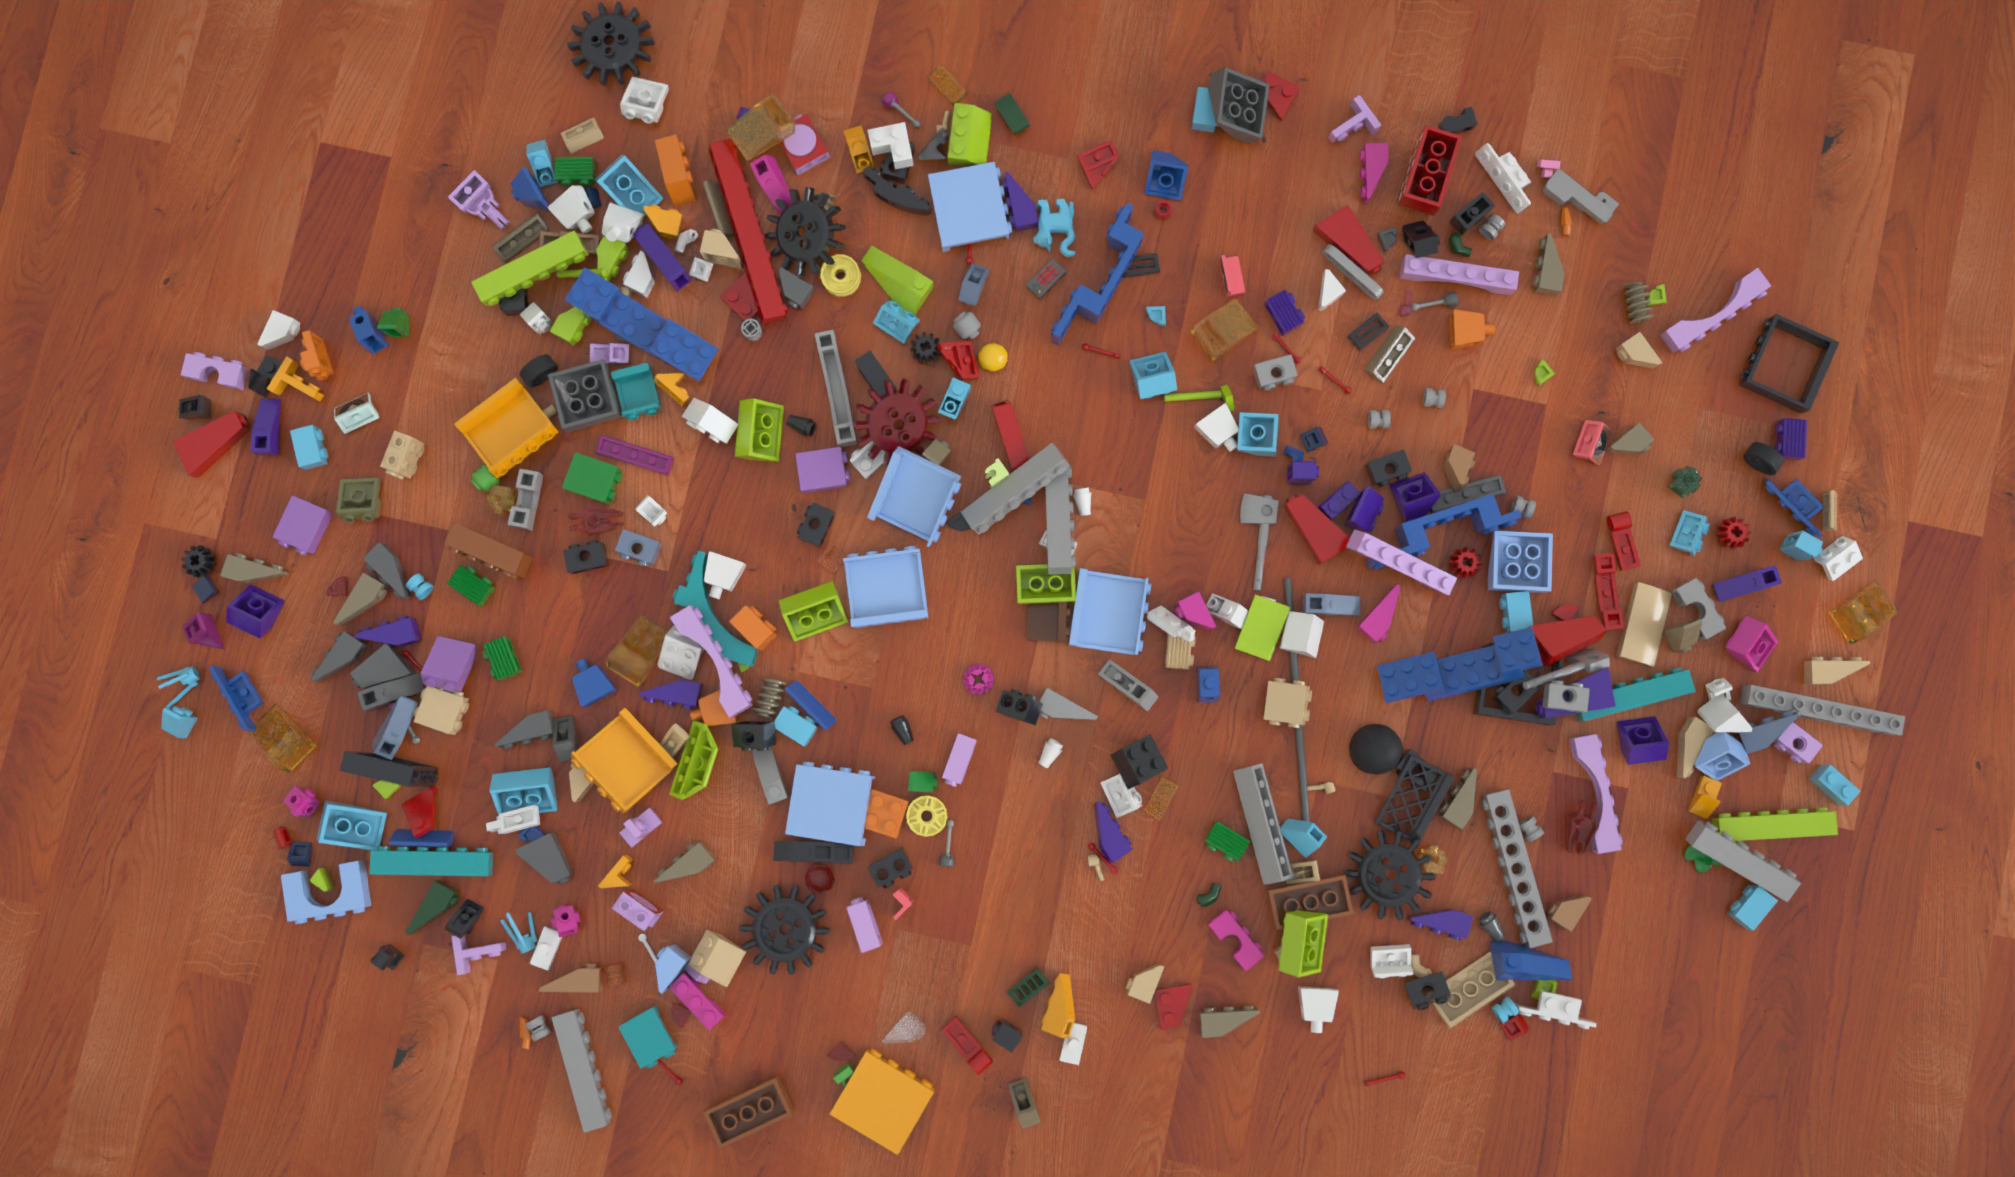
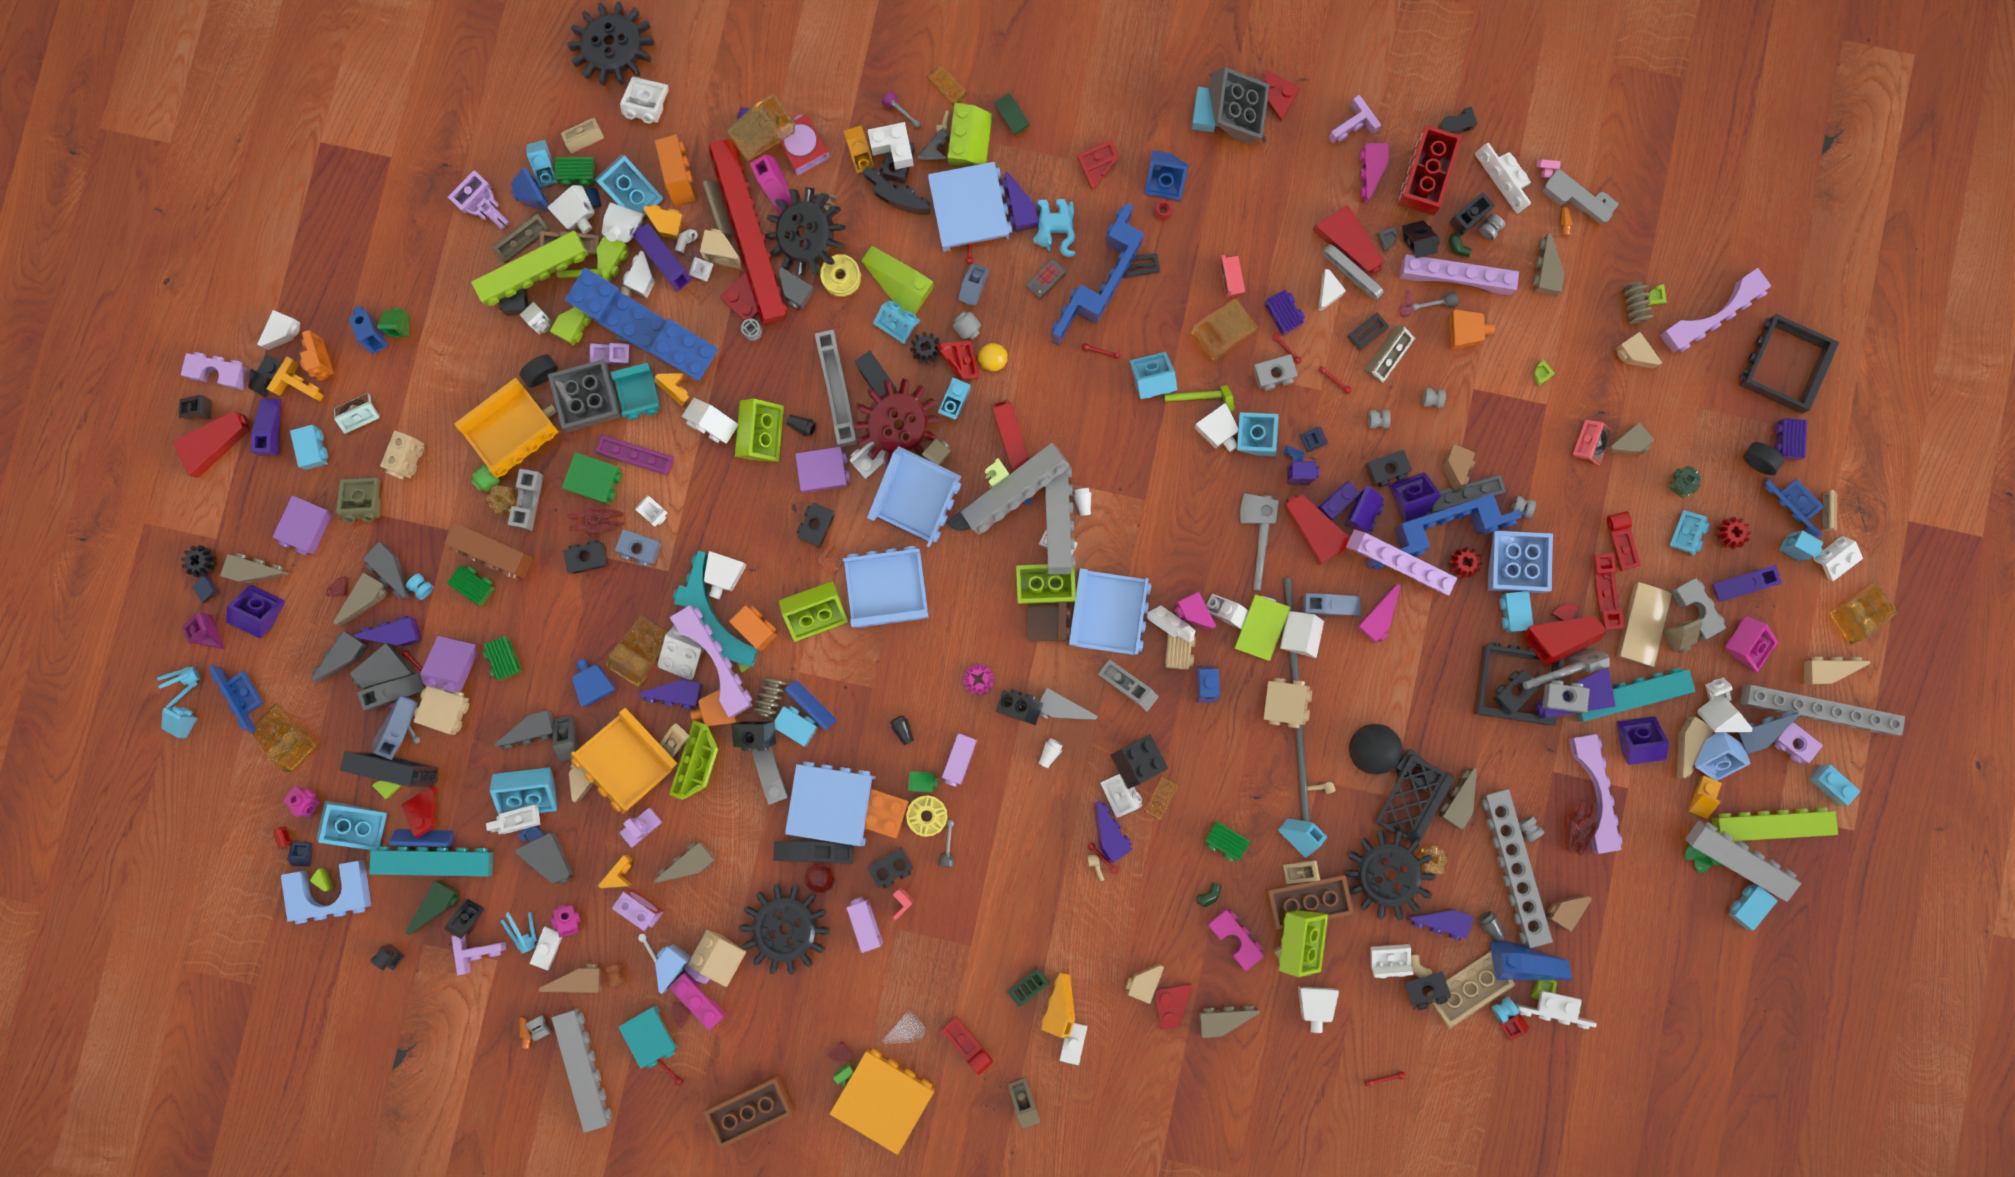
(1006, 1034): black brick -> none
(1157, 314): medium azure tile -> none
(1263, 824): light grey brick -> none
(1461, 672): blue bracket -> none

